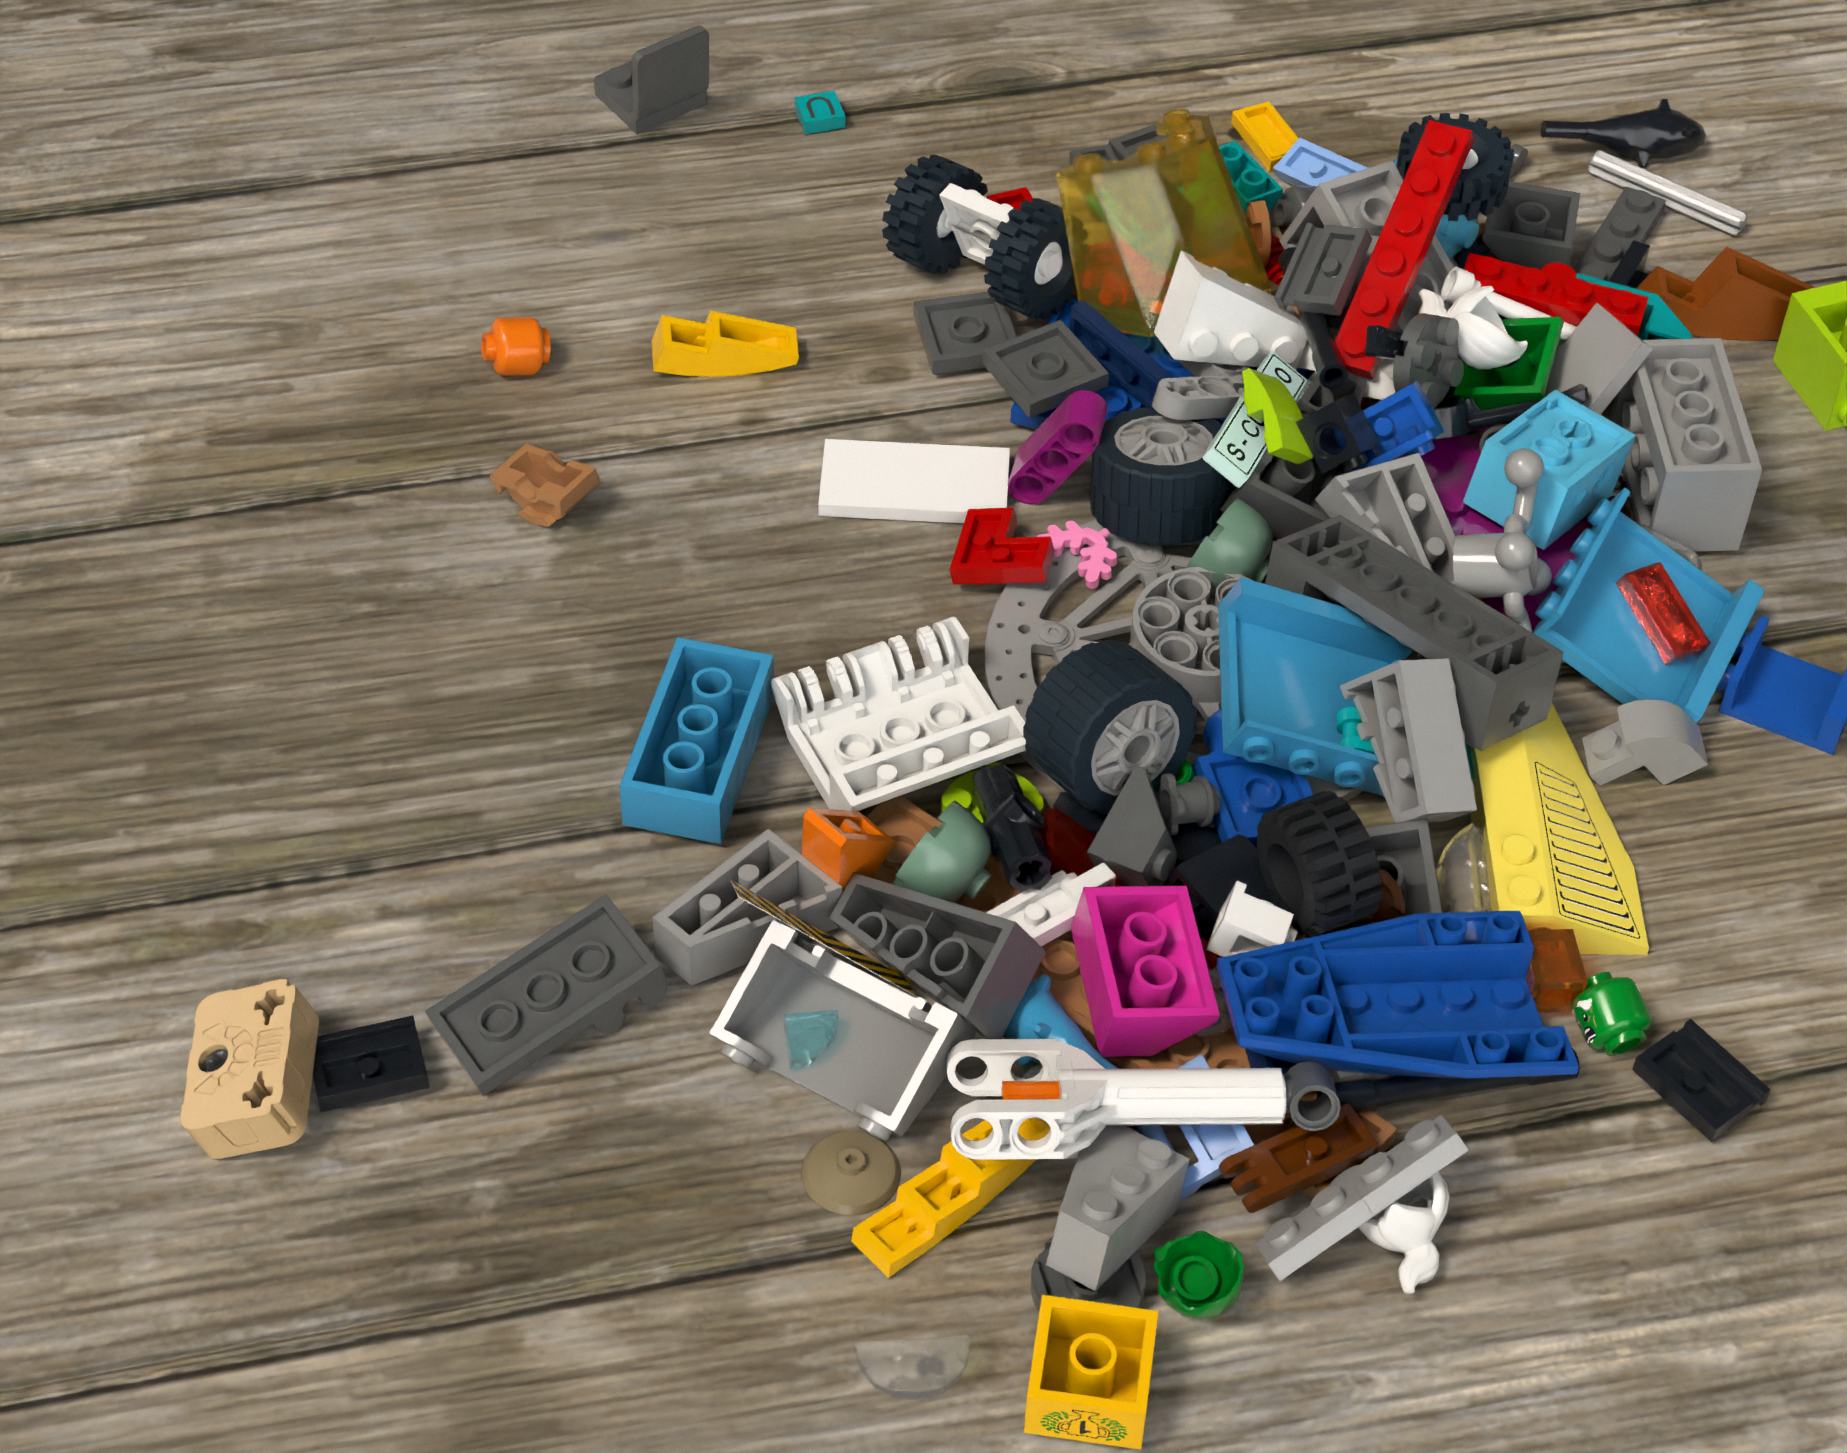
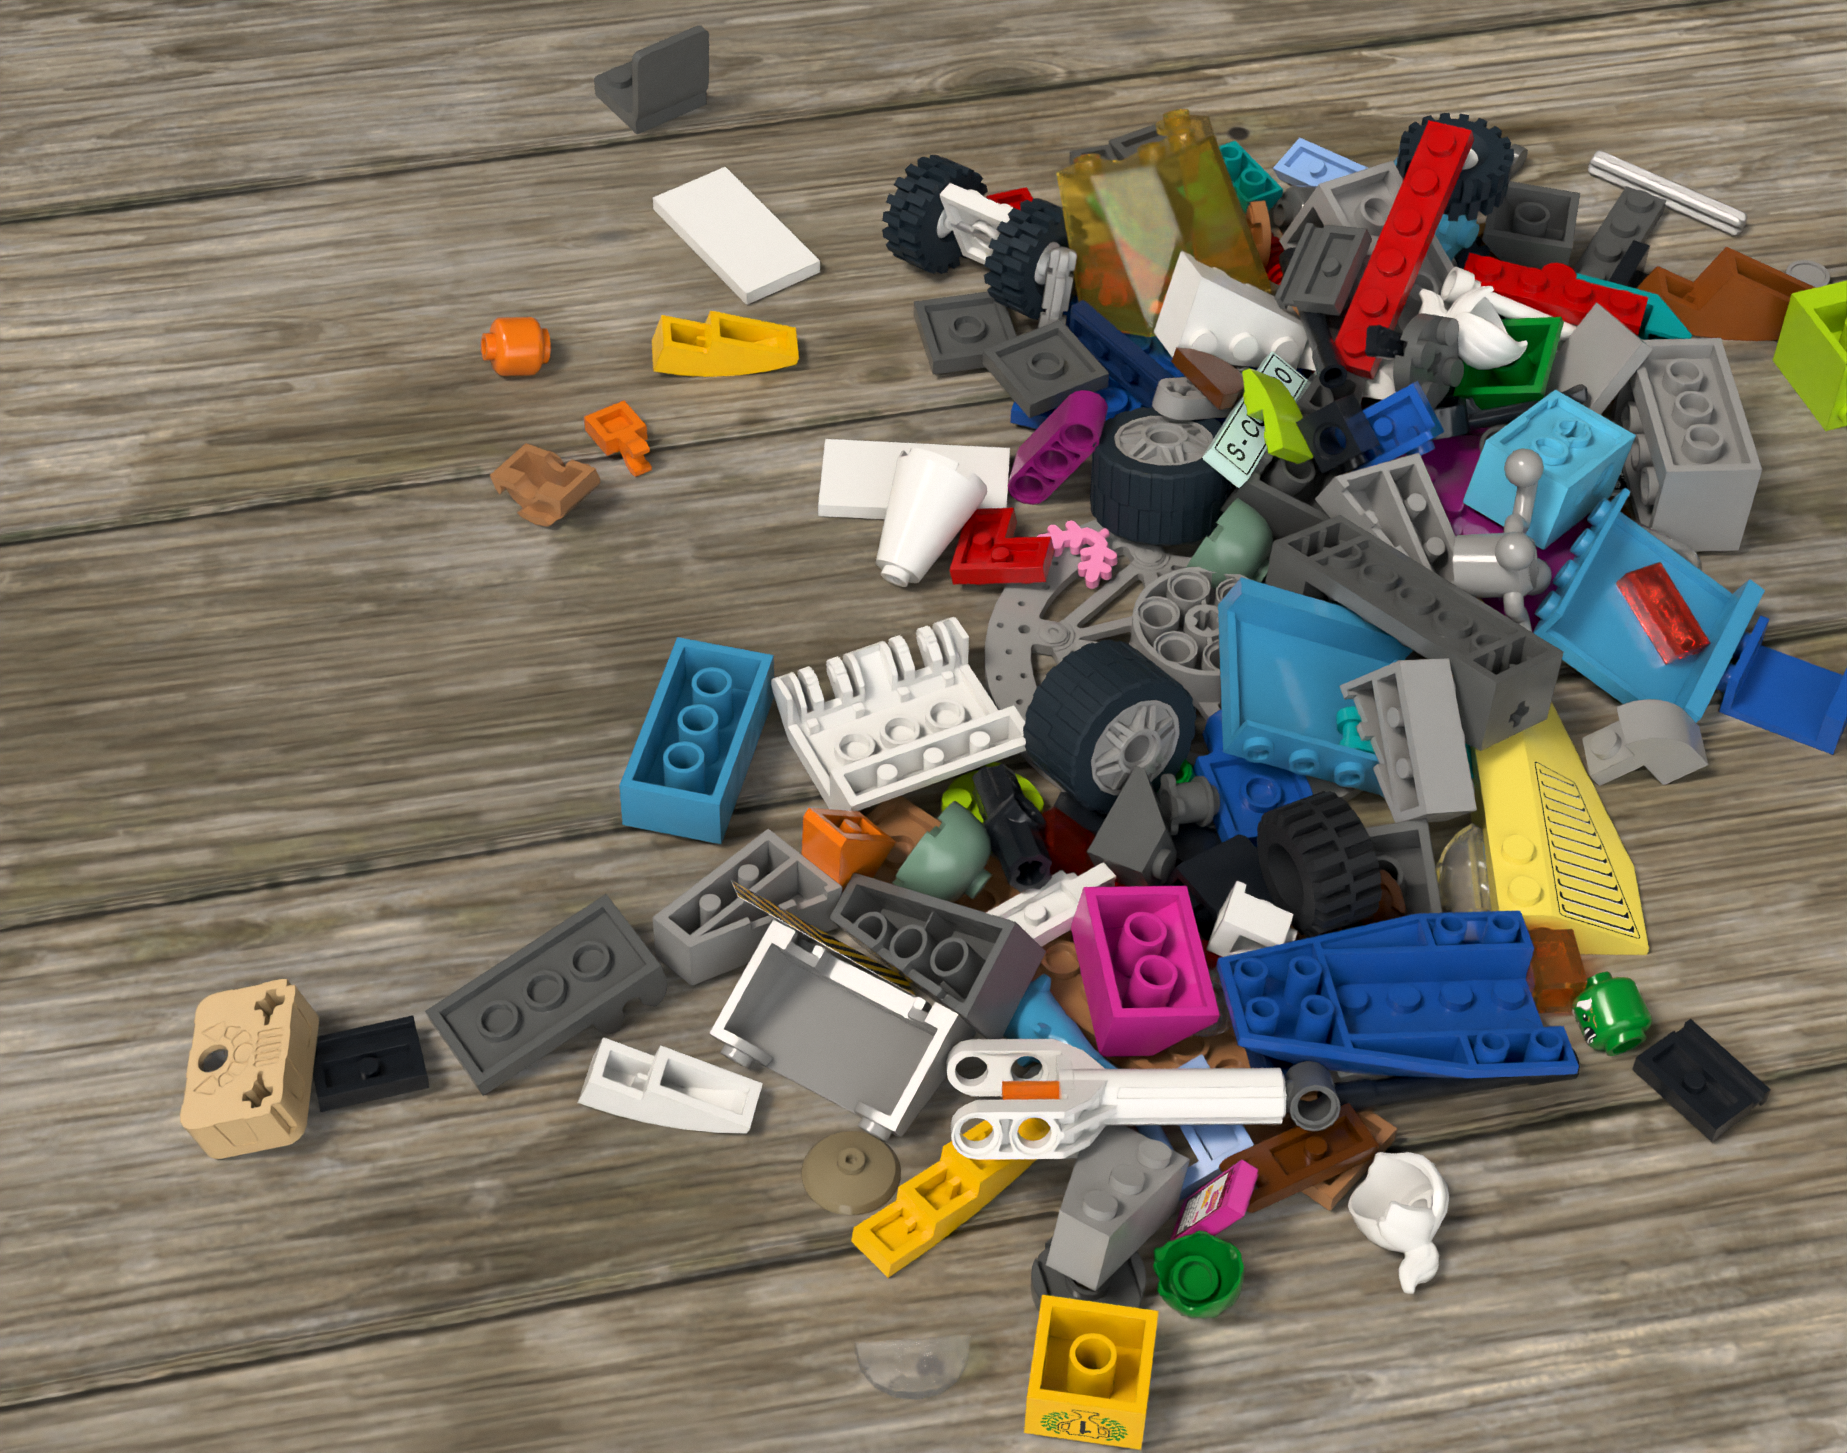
(620, 430): none -> orange plate
(669, 1090): none -> white slope
(736, 235): none -> white tile
(808, 1036): clear light blue tile -> none
(819, 112): teal tile -> none
(924, 513): none -> white cone
(1058, 286): none -> light grey axle
(1210, 375): none -> reddish brown tile
(1218, 1202): none -> dark pink tile
(1264, 132): yellow tile -> none
(1360, 1195): light grey hinge -> none
(1638, 135): black piece -> none
(1809, 272): none -> light grey piece

